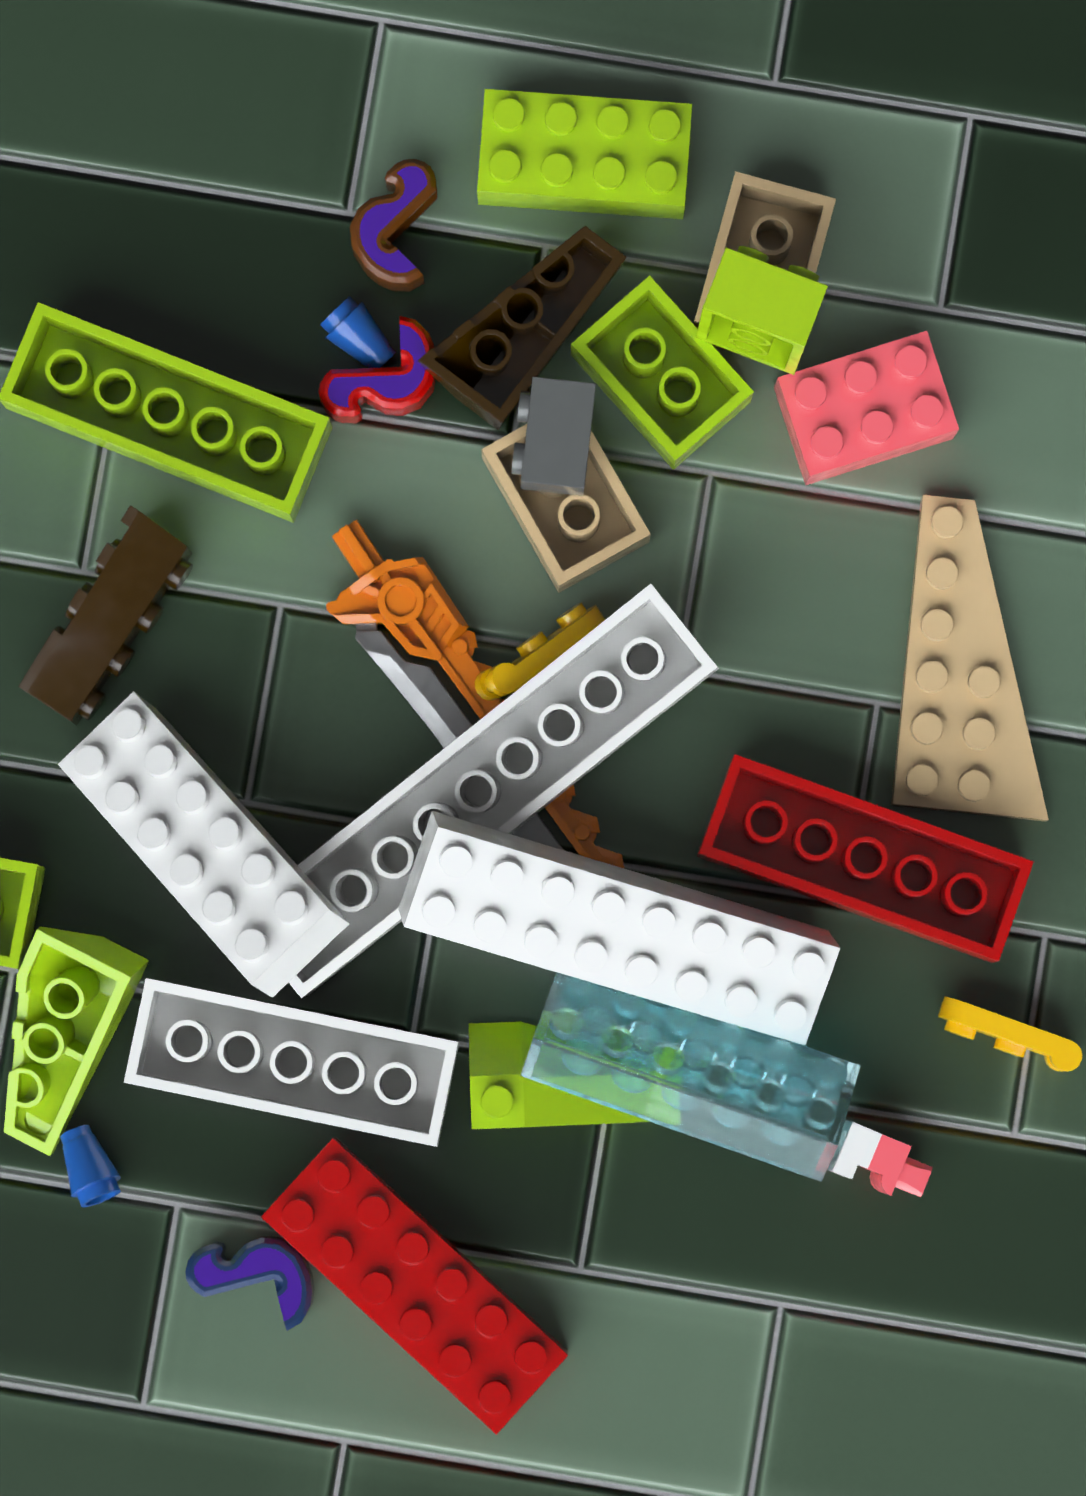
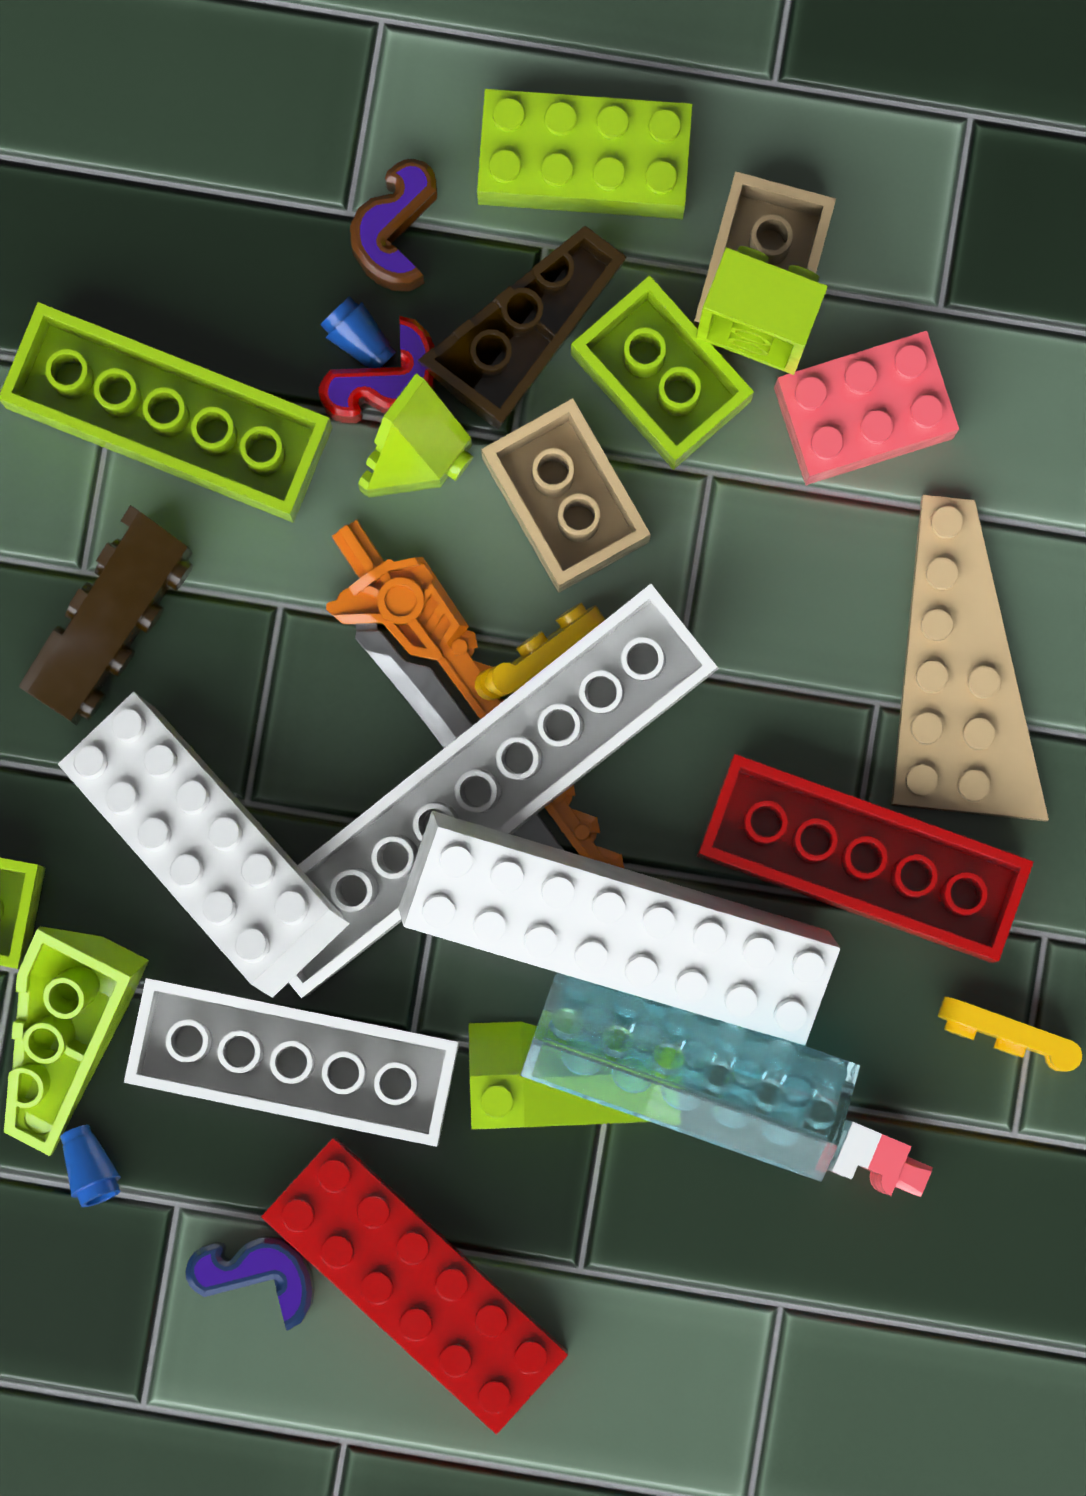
(416, 445): none -> lime wedge
(556, 435): dark grey brick -> none

